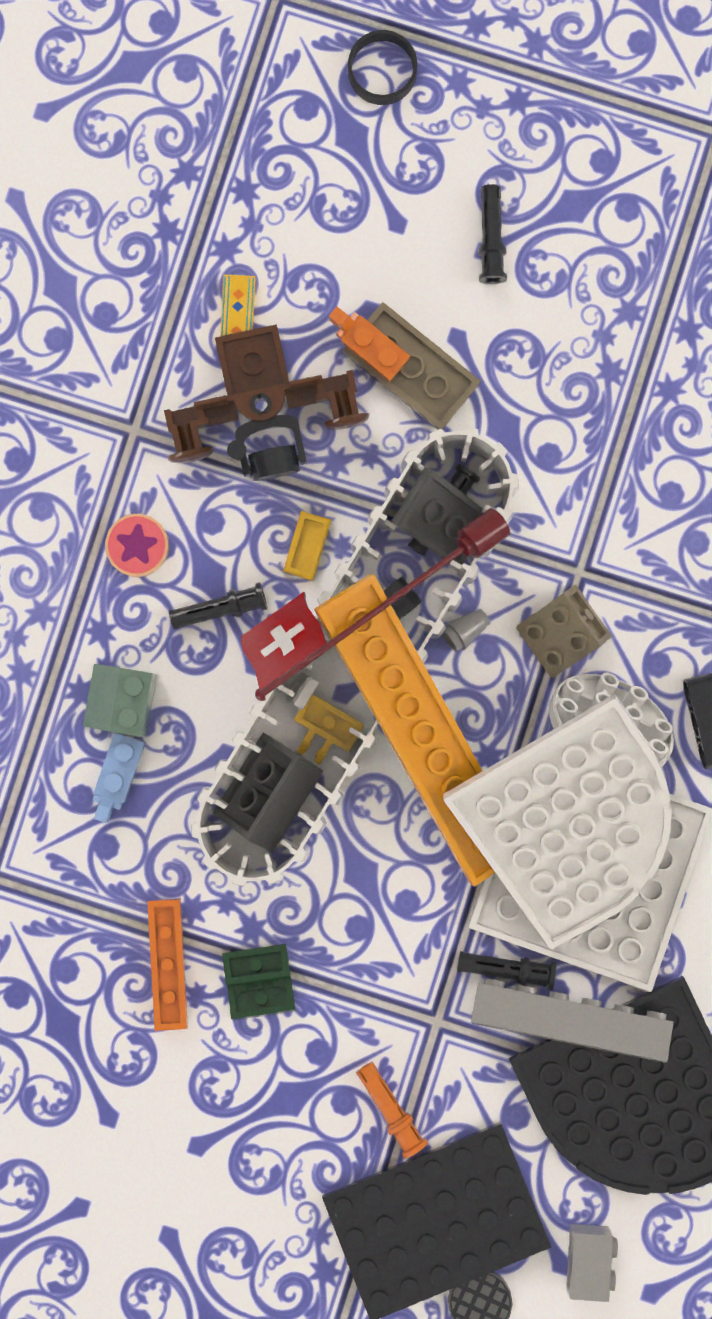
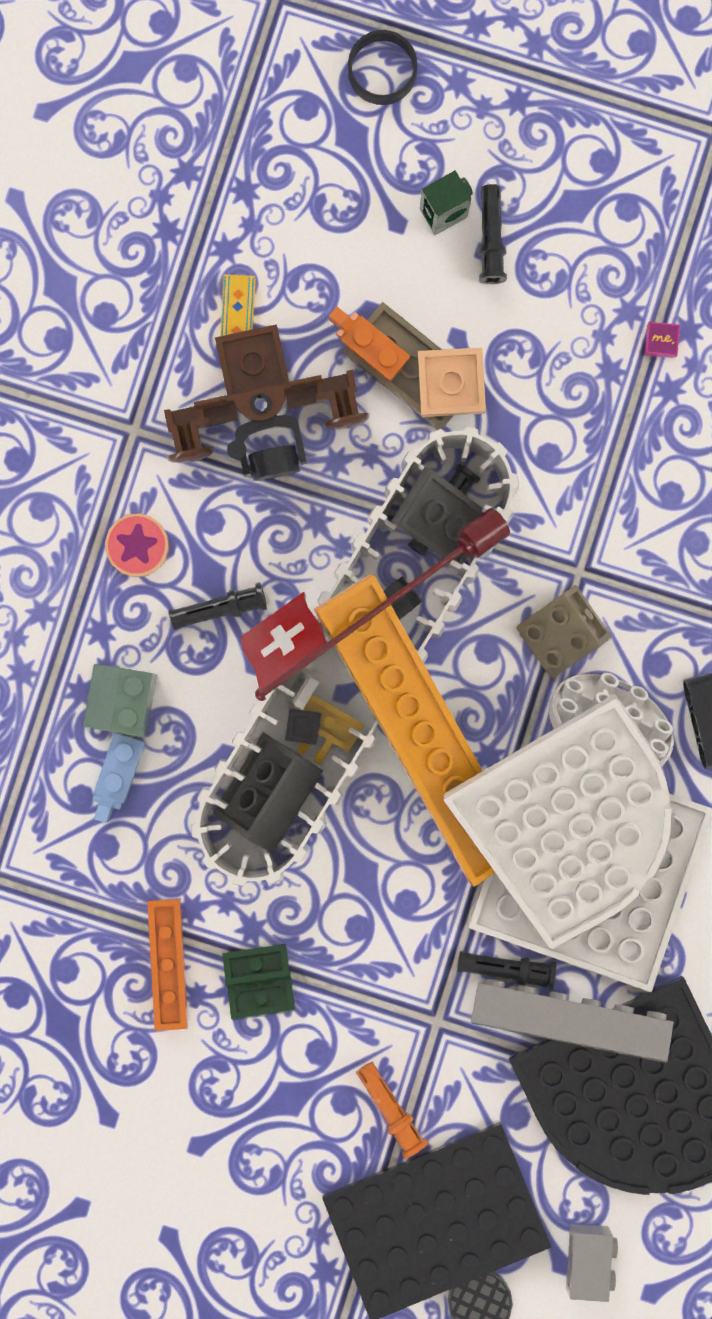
(303, 726): none -> black tile
(307, 546): yellow tile -> none
(446, 202): none -> dark green brick
(451, 382): none -> light nougat plate
(465, 630): light grey cone -> none
(662, 340): none -> magenta tile

